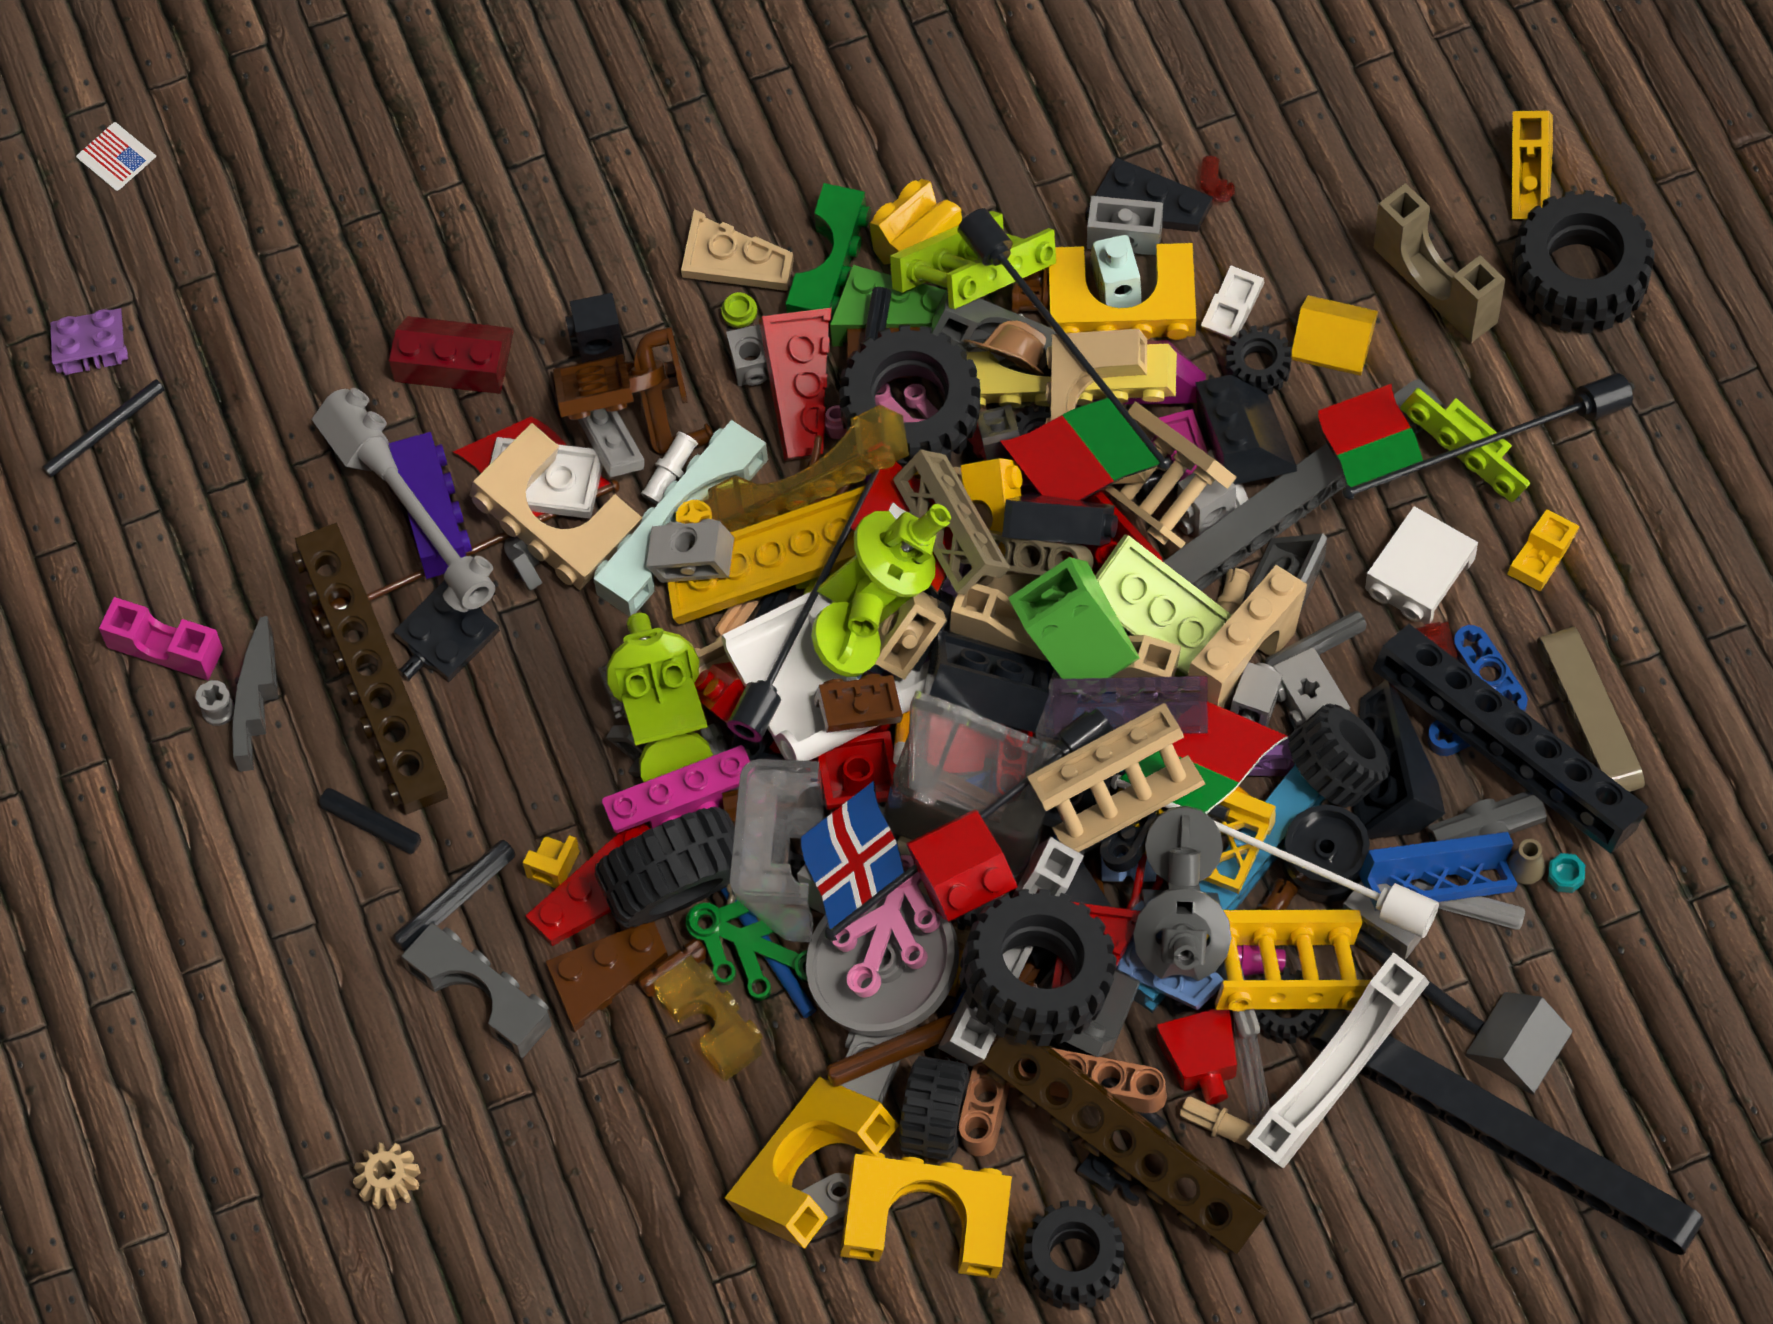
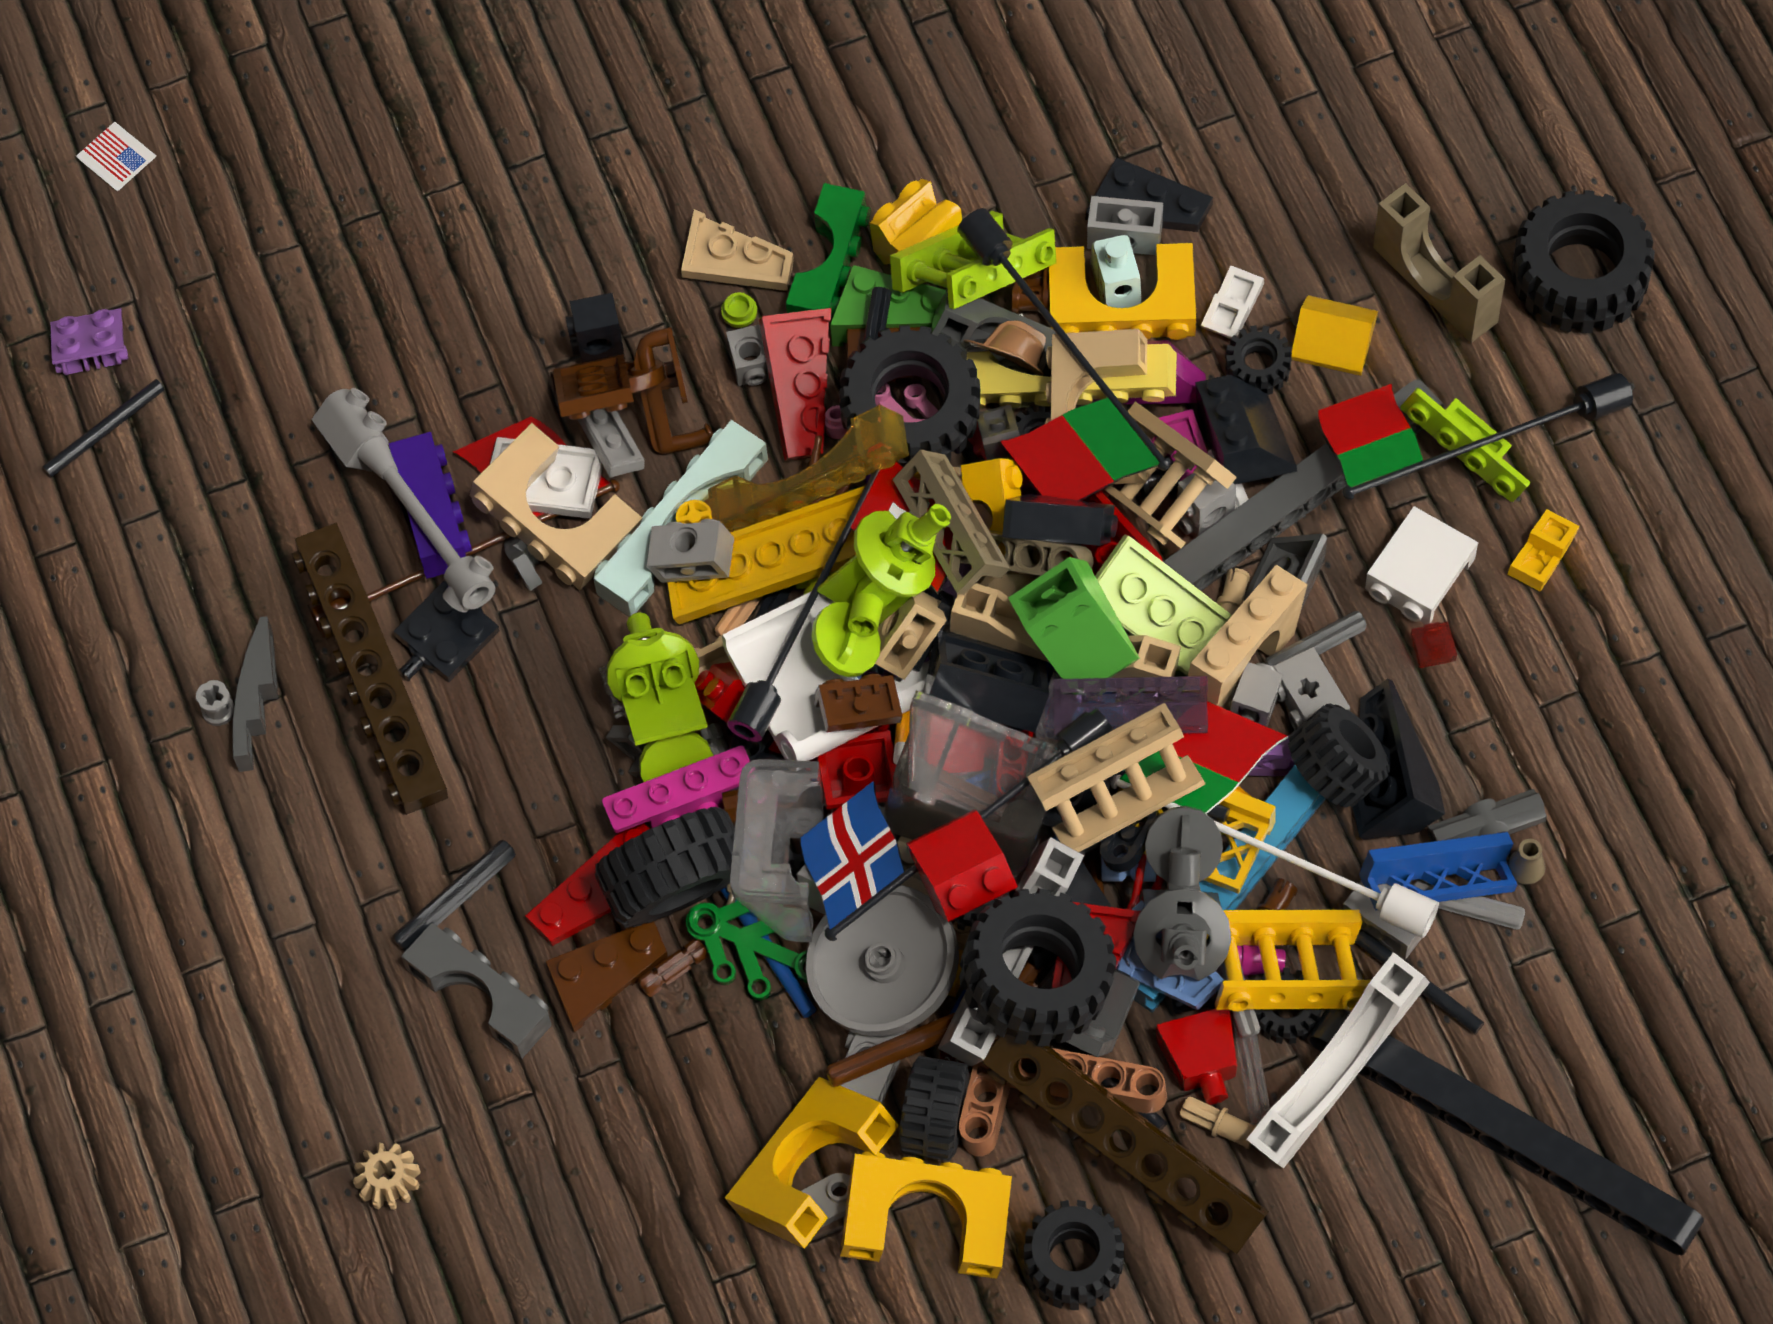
(136, 632): dark pink arch -> none
(370, 820): black axle -> none
(450, 354): dark red slope -> none
(552, 861): yellow panel -> none
(669, 467): white pin -> none
(691, 991): clear yellow arch -> none
(884, 921): bright pink plant -> none
(1101, 1174): black plate -> none
(1212, 184): clear red arm -> none
(1331, 840): black wheel -> none
(1506, 684): blue beam -> none
(1510, 738): black brick -> none
(1520, 1040): dark grey slope -> none
(1531, 160): yellow slope -> none
(1566, 873): teal tile -> none
(1589, 707): dark tan beam -> none

